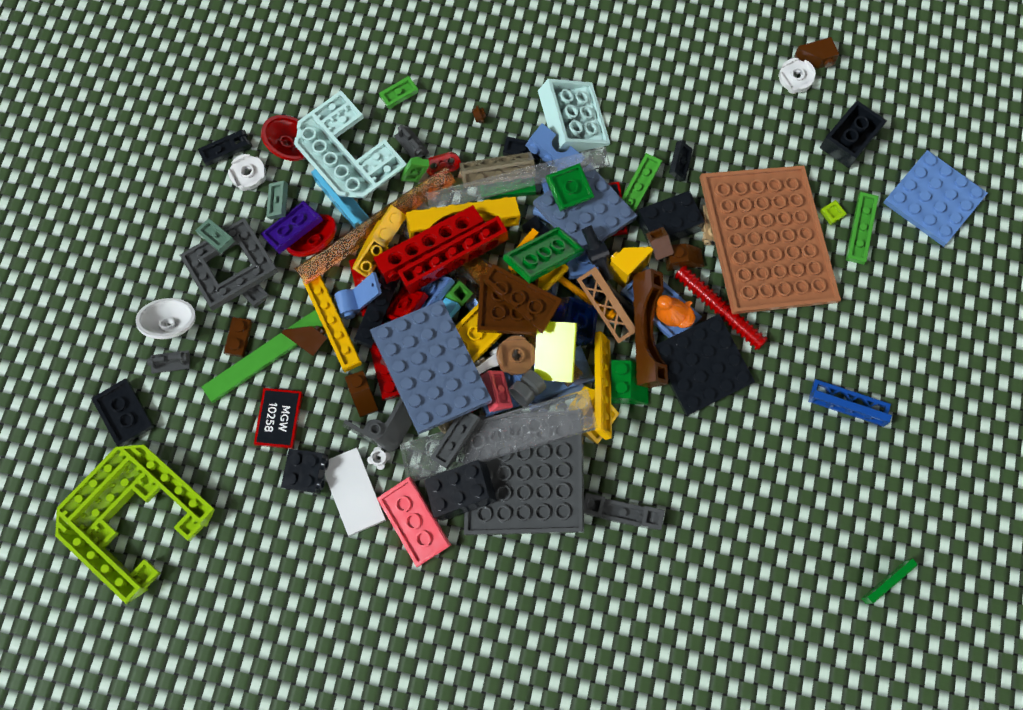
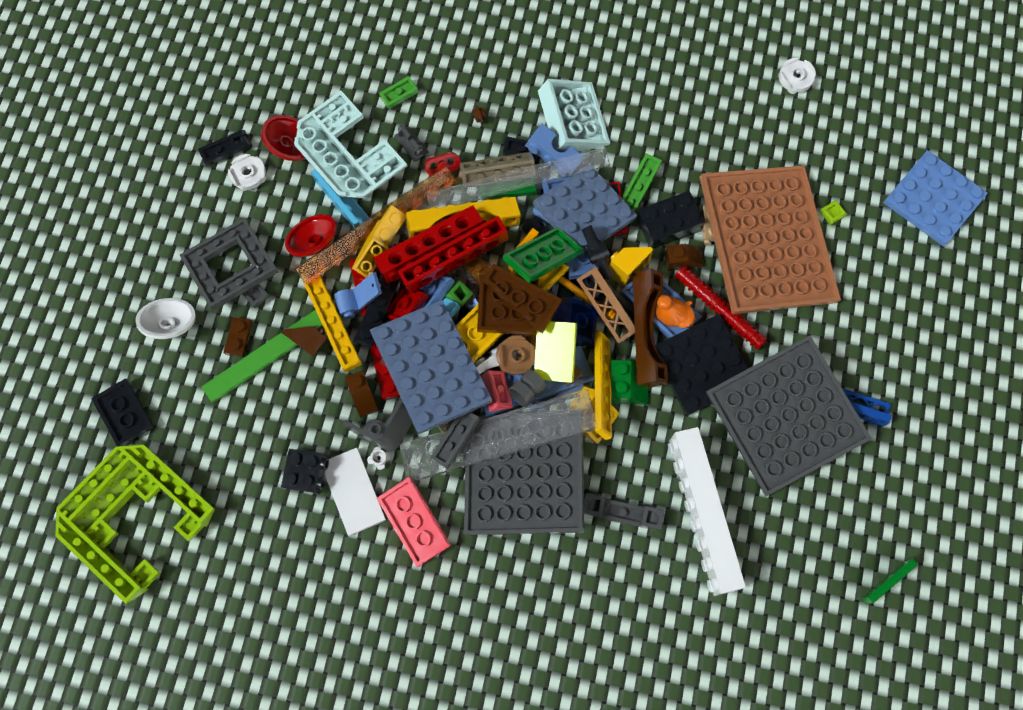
(169, 362): dark grey hinge -> none
(215, 236): sand green plate -> none
(277, 200): sand green plate -> none
(278, 418): black tile -> none
(292, 227): dark purple tile -> none
(414, 169): bright green plate -> none
(460, 490): black brick -> none
(569, 187): green tile -> none
(660, 243): reddish brown panel -> none
(680, 161): black plate -> none
(706, 512): none -> white brick
(788, 415): none -> dark grey plate
(819, 53): reddish brown slope -> none
(853, 134): black brick -> none
(862, 228): bright green plate -> none

